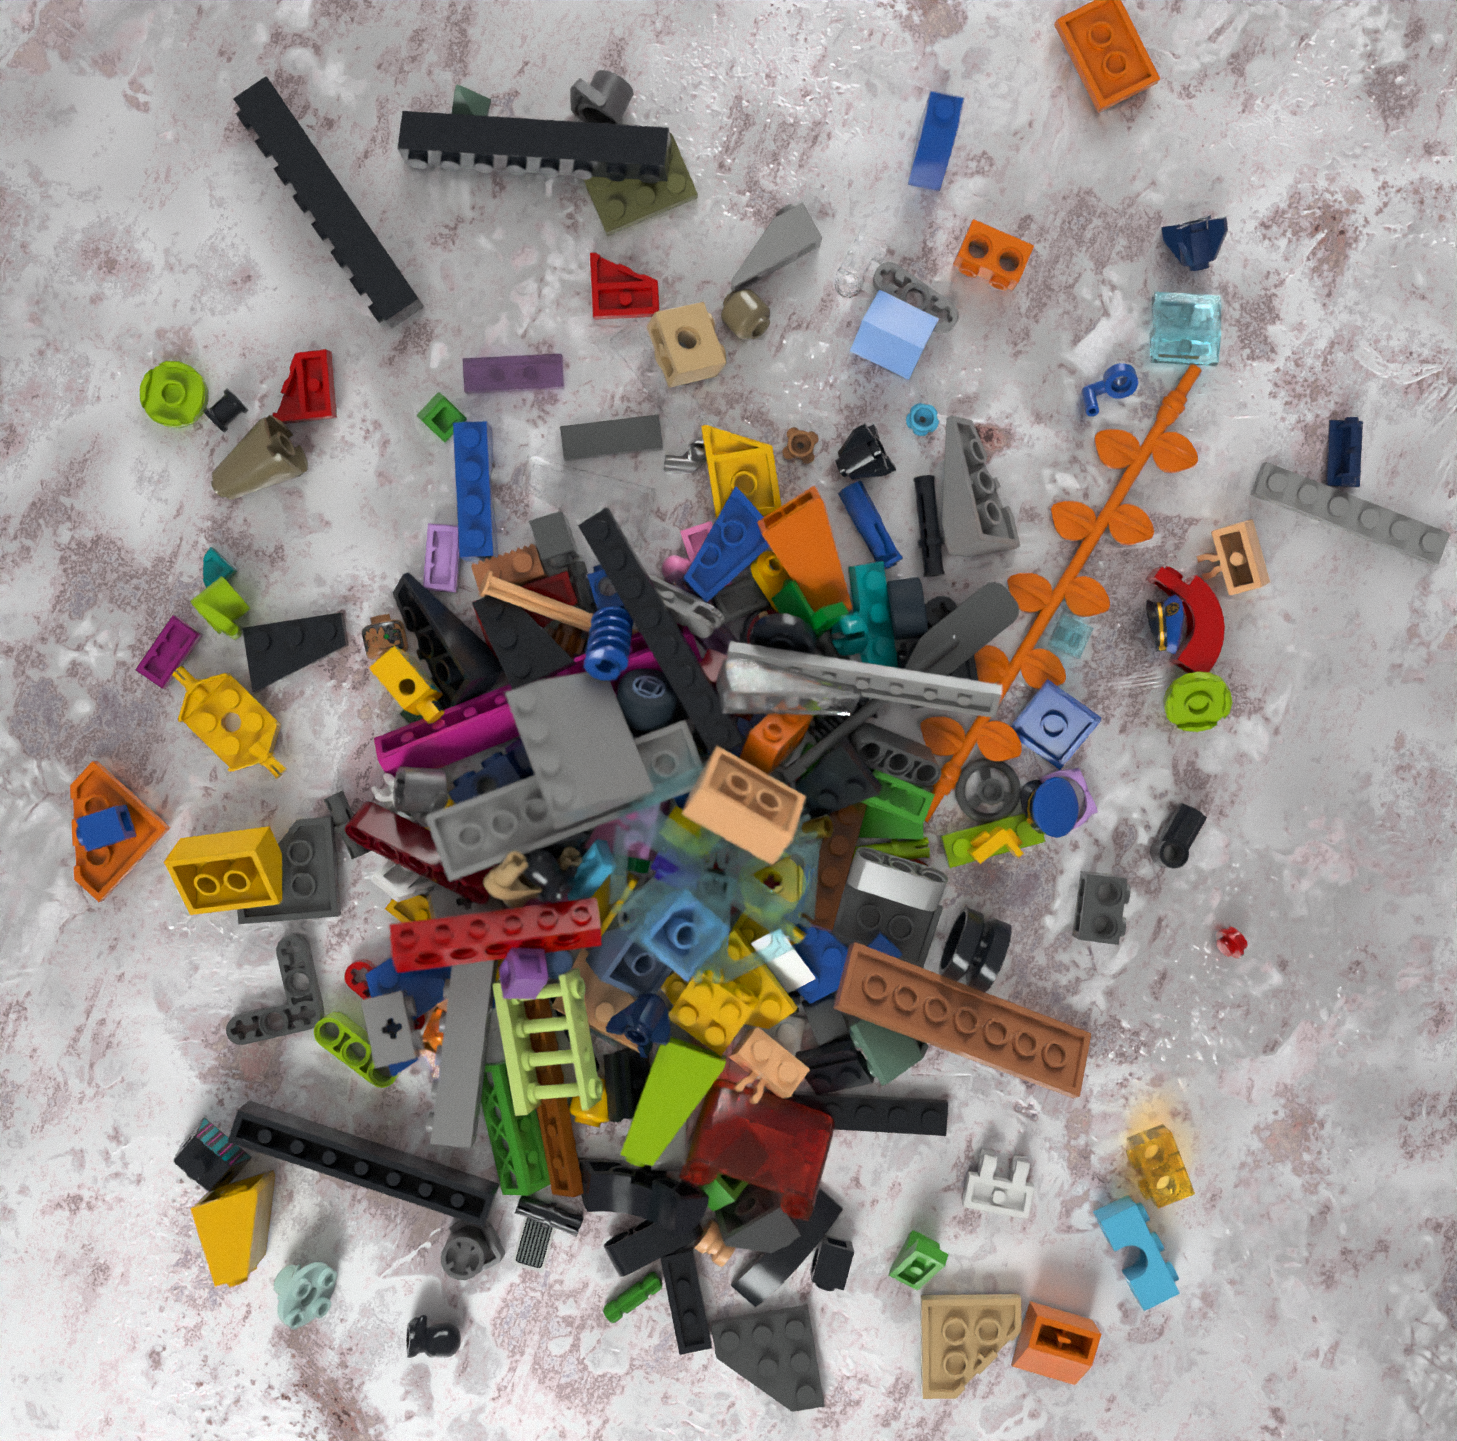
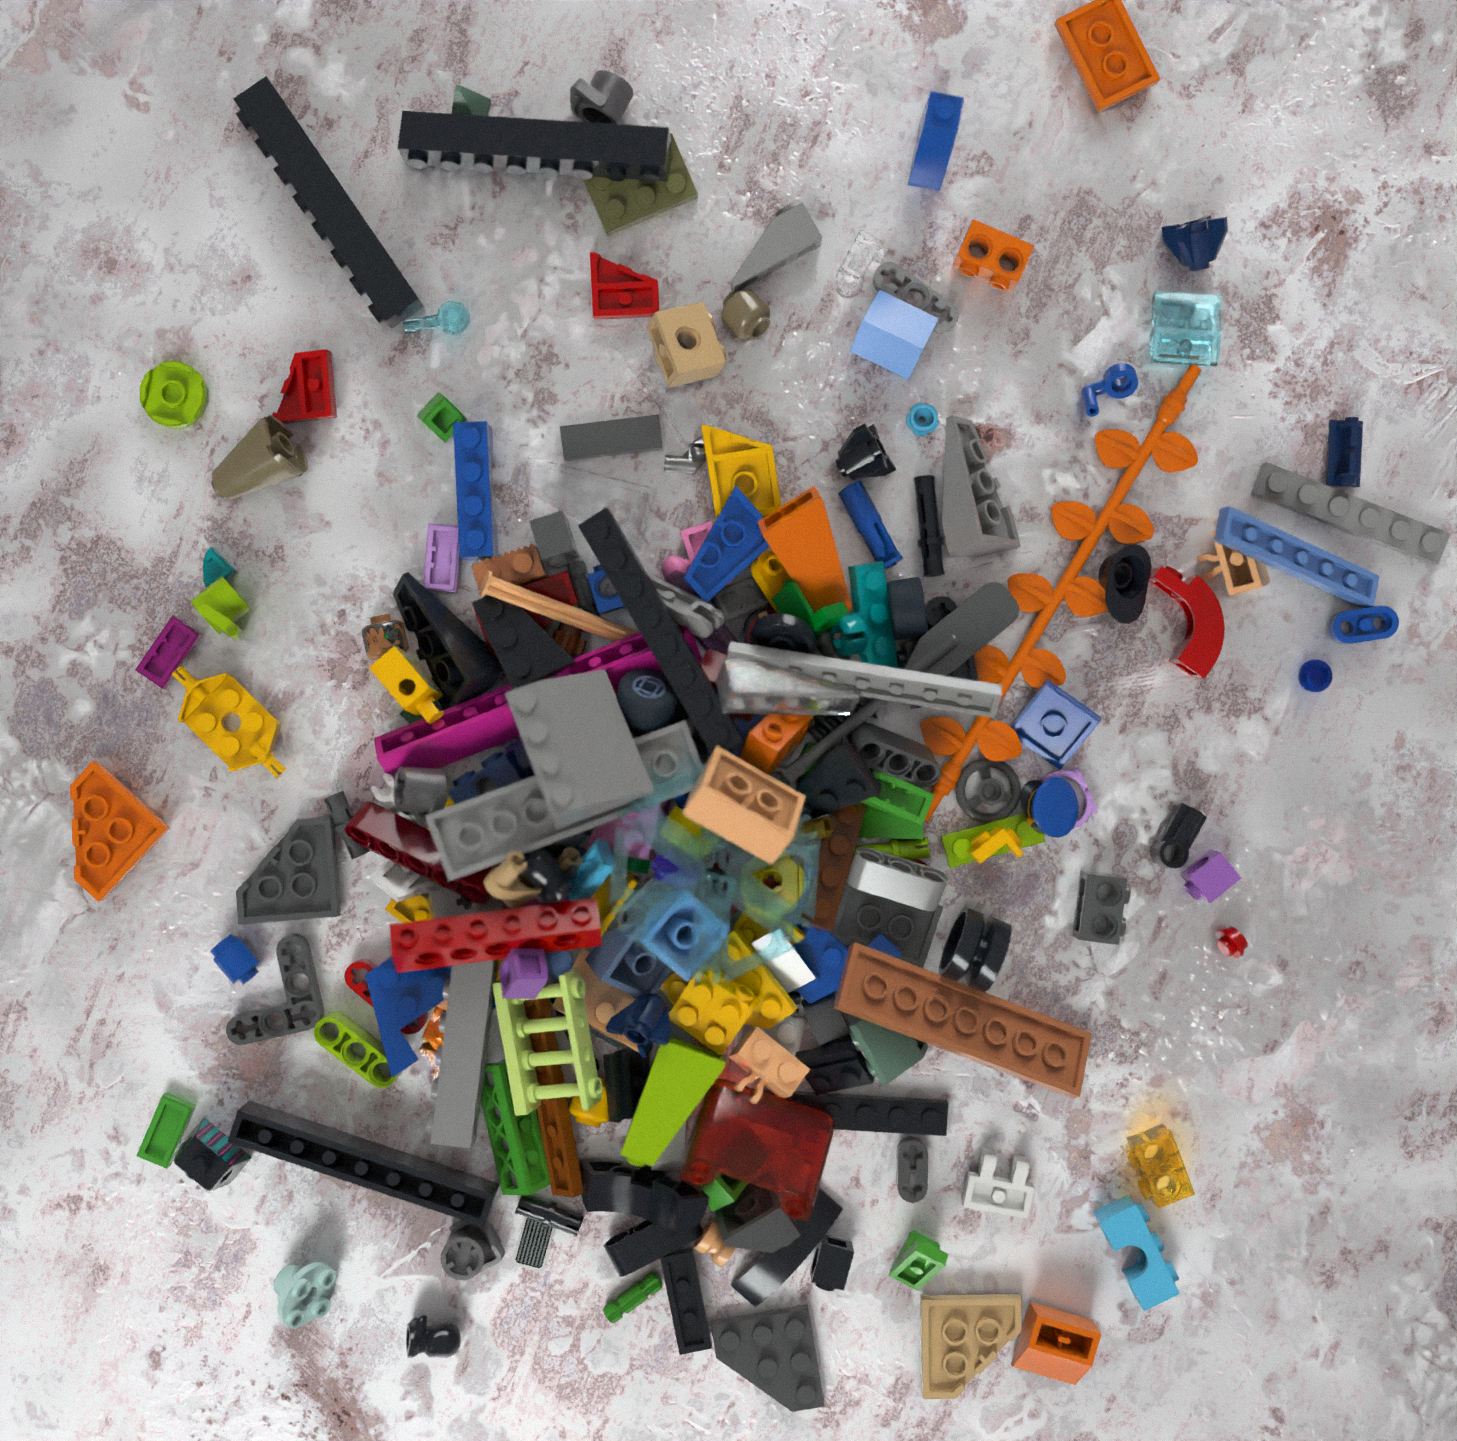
(105, 828): blue brick -> none
(166, 1130): none -> bright green tile
(225, 410): black bush -> none
(227, 870): yellow slope -> none
(235, 960): none -> blue brick
(235, 1227): yellow slope -> none
(288, 646): black wing -> none
(384, 1045): light grey brick -> none
(450, 318): none -> clear light blue plate
(513, 373): clear purple tile -> none
(608, 643): blue piece -> none
(808, 439): medium nougat plate -> none
(919, 1169): none -> dark grey beam
(1070, 636): clear light blue tile -> none
(1126, 582): none -> black piece
(1166, 623): piece -> none
(1197, 701): lime tile -> none
(1209, 877): none -> medium lavender brick
(1295, 557): none -> medium blue plate
(1315, 675): none -> clear blue plate
(1361, 624): none -> blue plate

